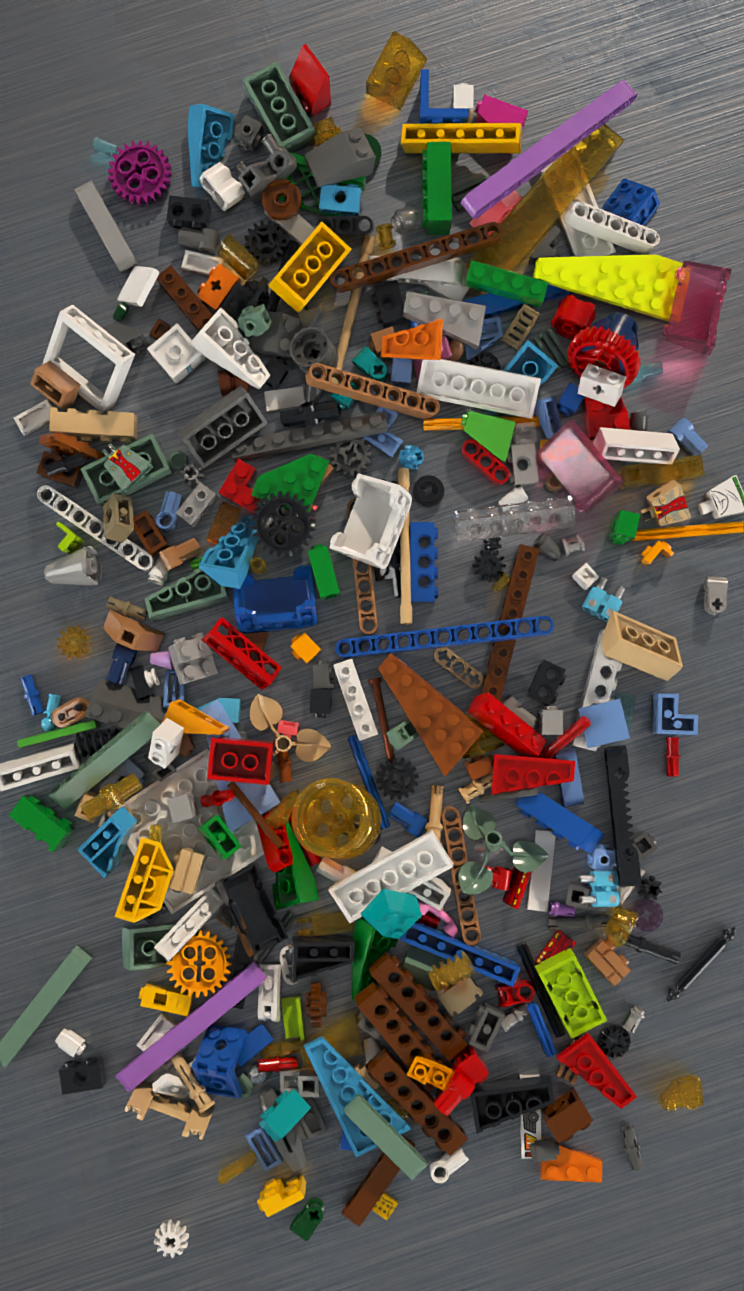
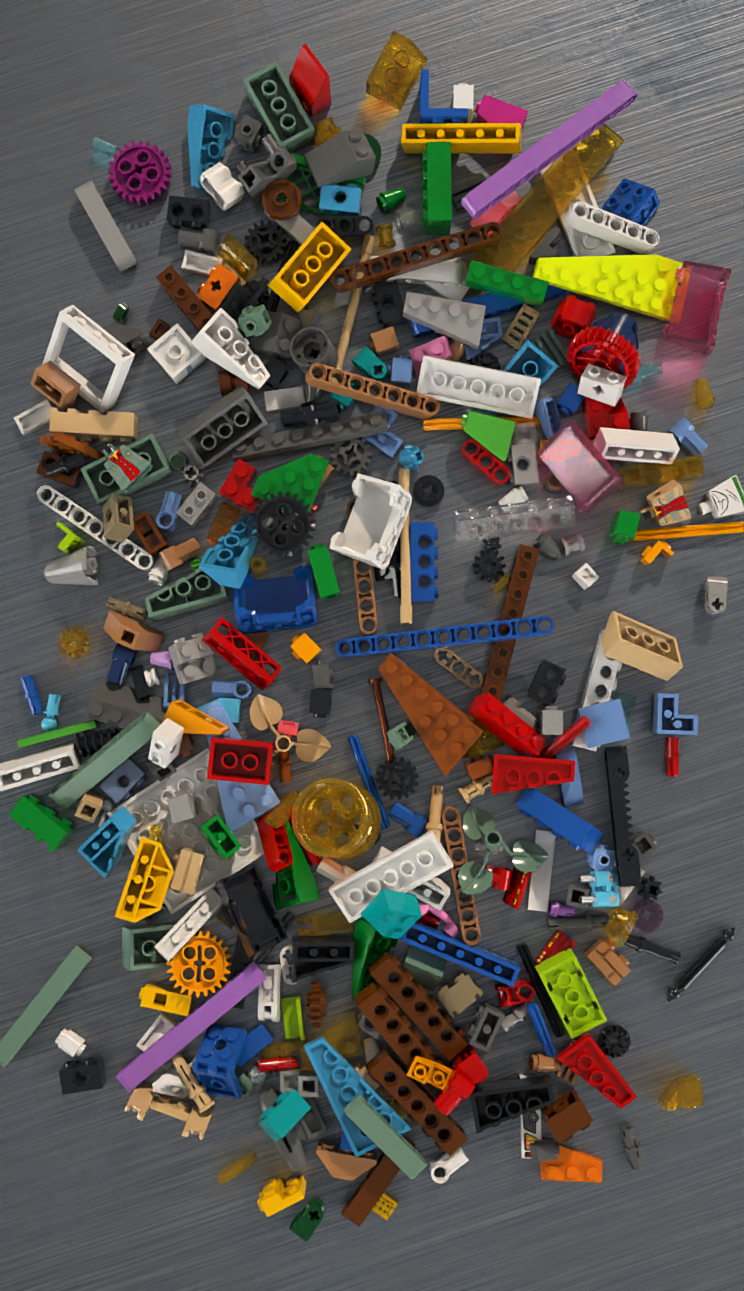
(69, 711): medium nougat plate -> none
(111, 797): clear yellow piece -> none
(138, 285): white tile -> none
(176, 1241): white gear -> none
(217, 798): red axle -> none
(230, 689): none -> medium blue piece
(255, 814): reddish brown bar -> none
(256, 1133): medium blue tile -> none
(343, 1163): none -> medium nougat slope
(355, 699): white brick -> none
(389, 199): none -> green cone
(415, 343): orange wing -> none
(451, 972): clear yellow piece -> none
(509, 795): dark grey bar -> none
(542, 1064): none -> medium nougat cone
(600, 603): medium azure piece -> none
(634, 1019): light grey pin -> none
(704, 395): none -> clear yellow cone

